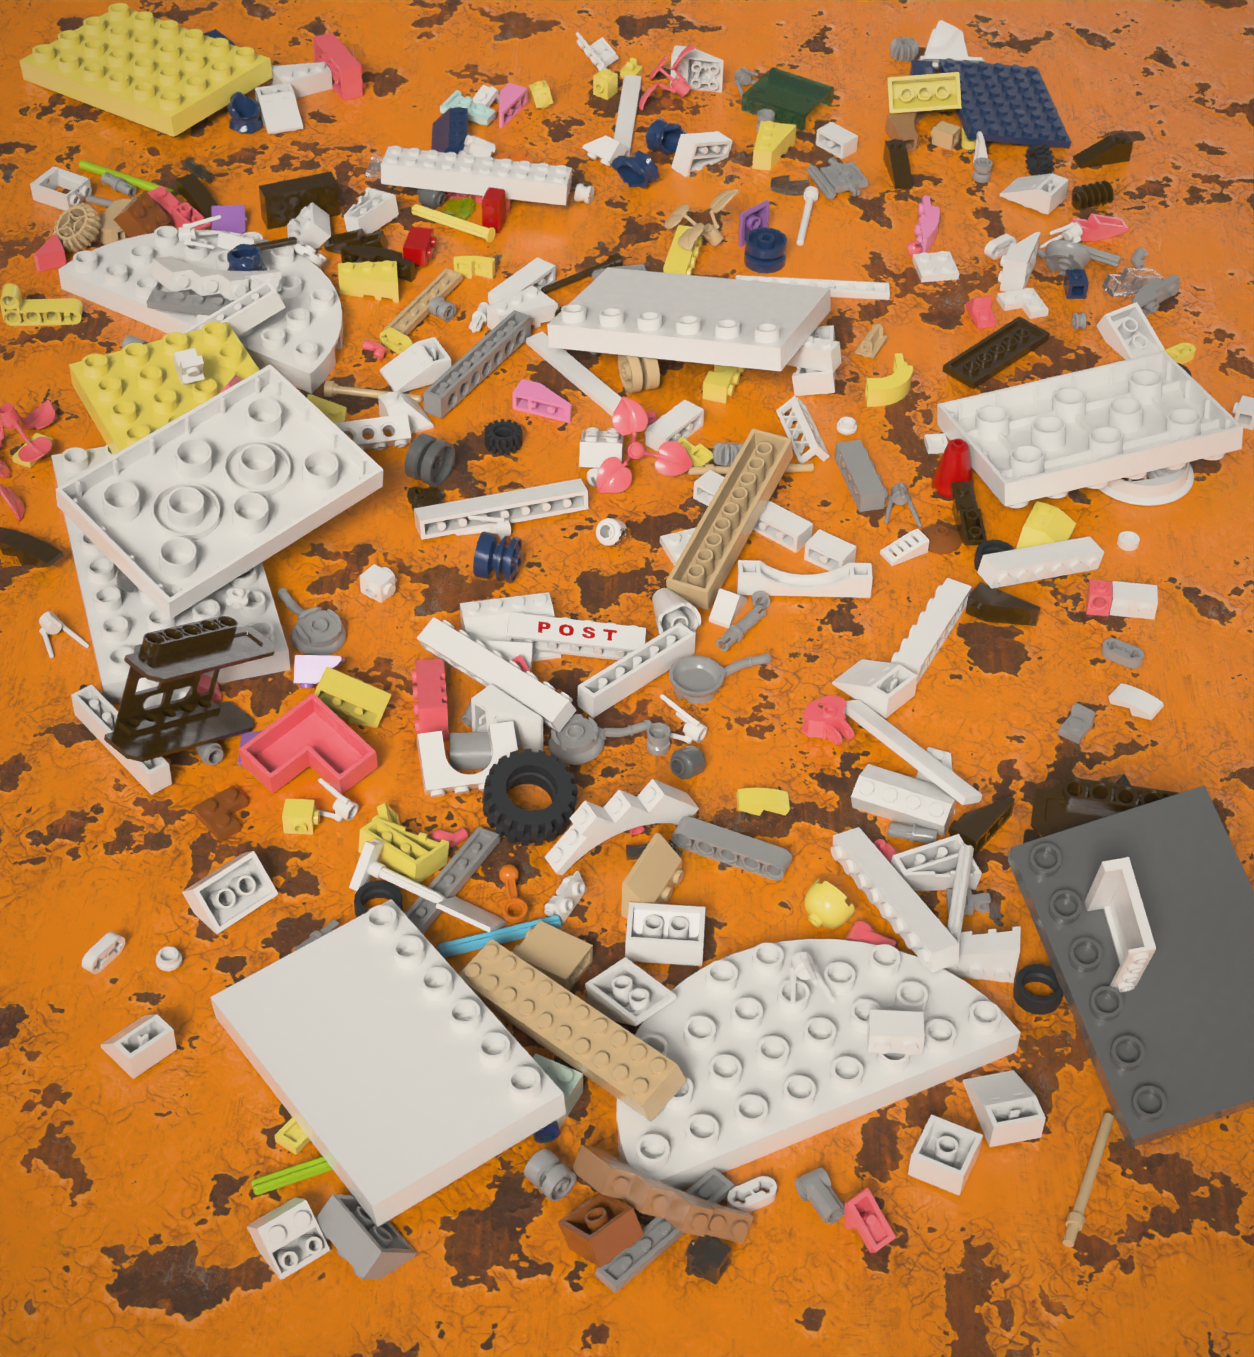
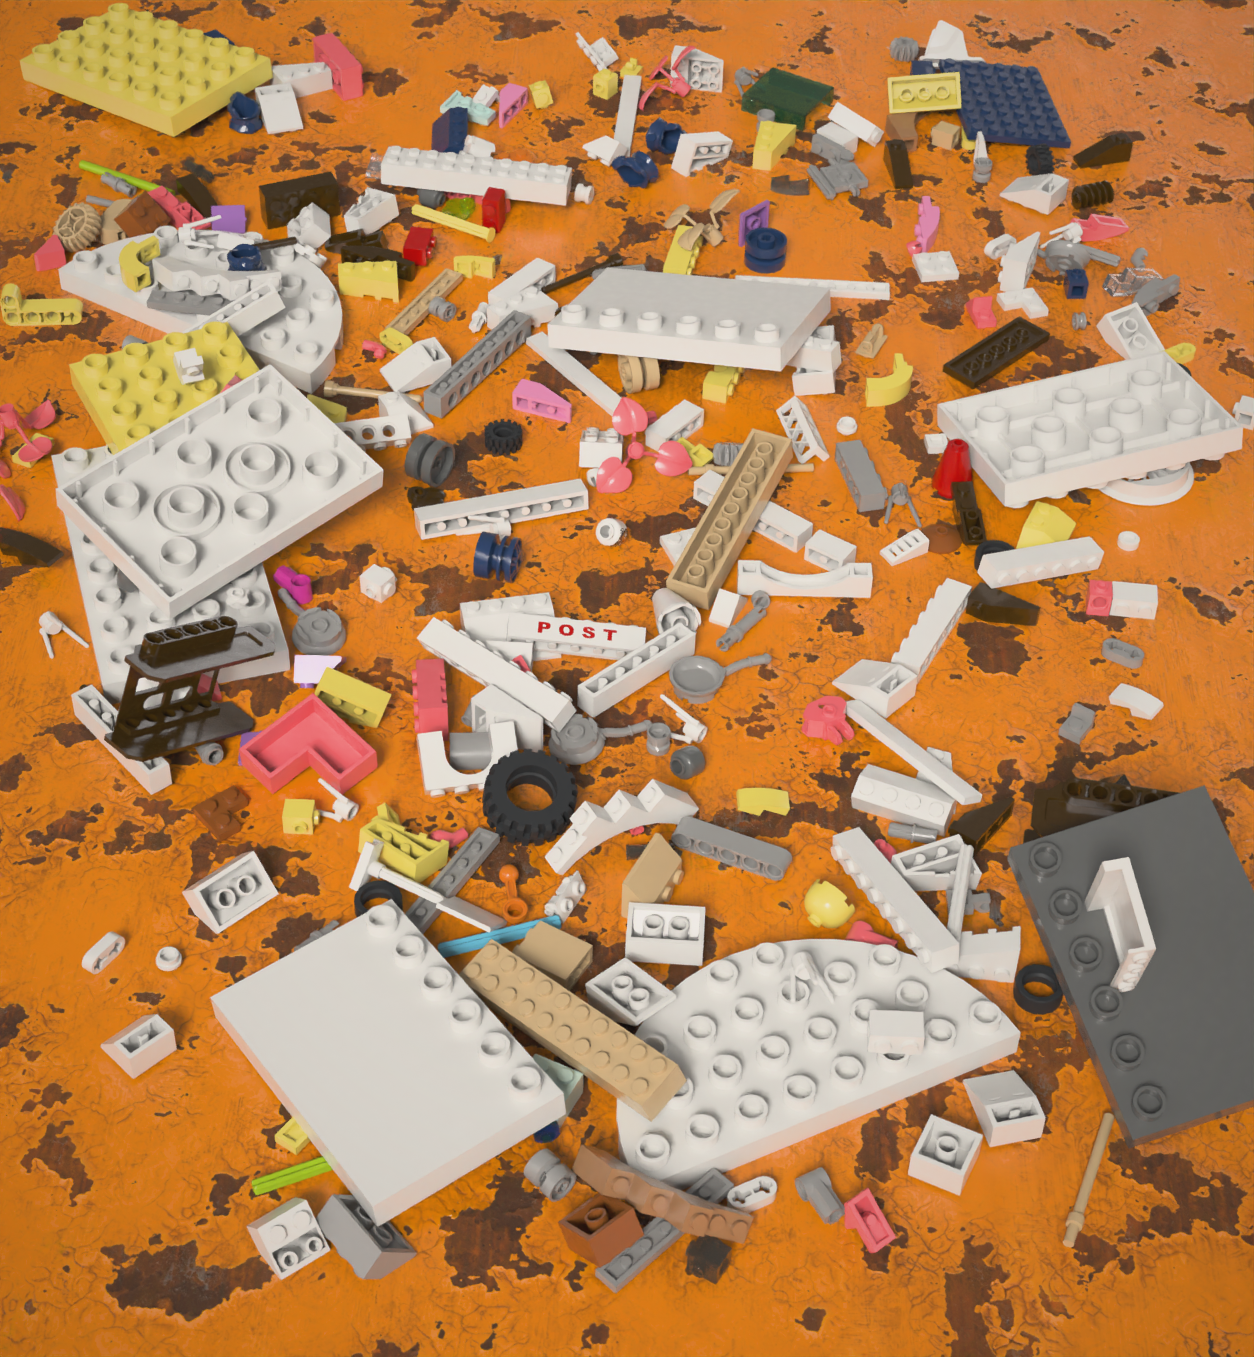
(44, 190): white window -> none
(132, 260): none -> light yellow arch
(296, 584): none -> dark pink piece
(810, 196): white piece -> none
(829, 148): none -> light grey hinge
(856, 124): none -> white slope

